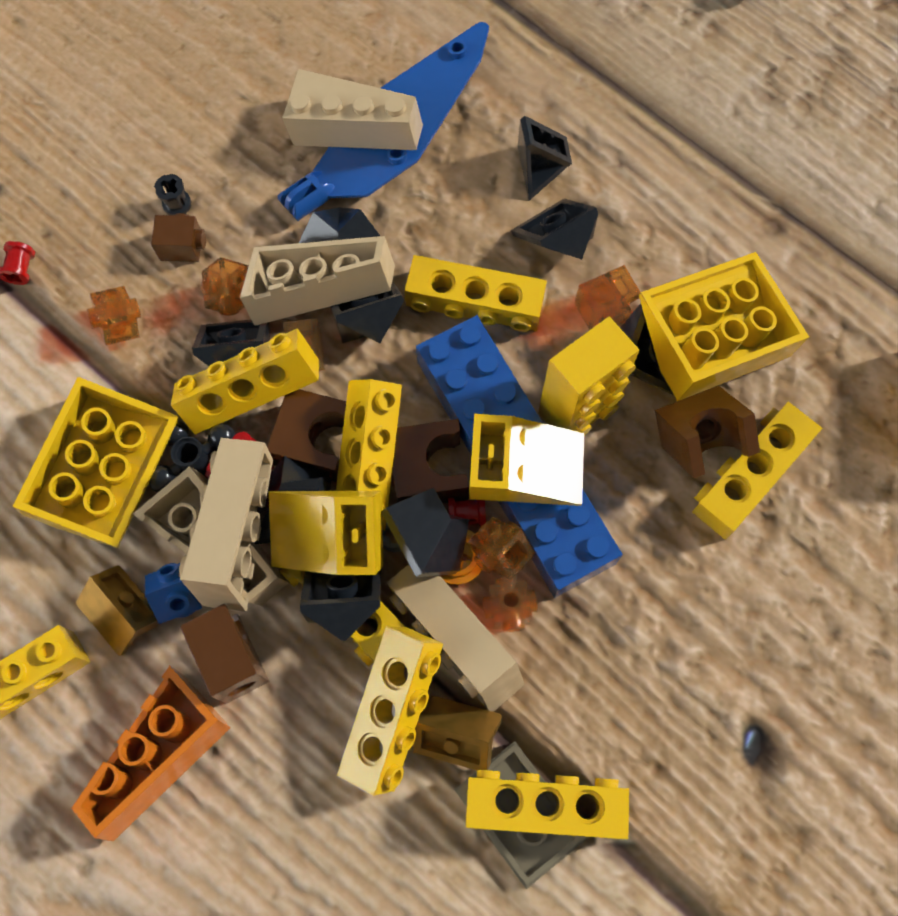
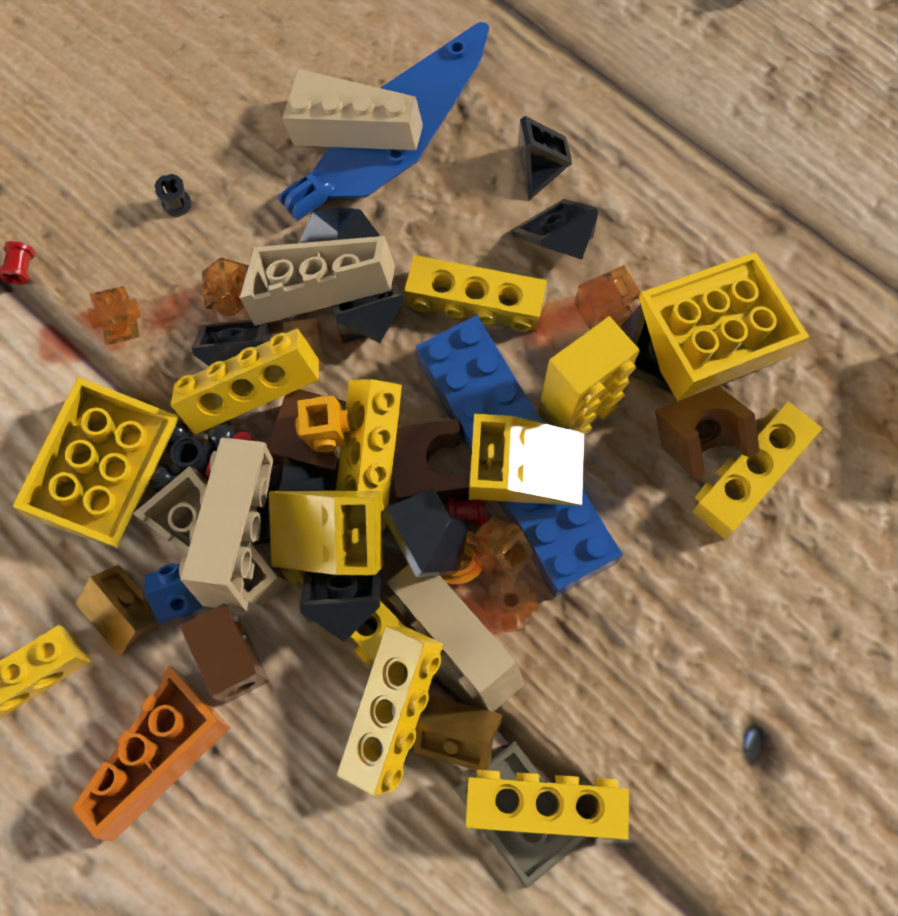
(178, 238): reddish brown brick -> none
(323, 423): none -> light orange brick

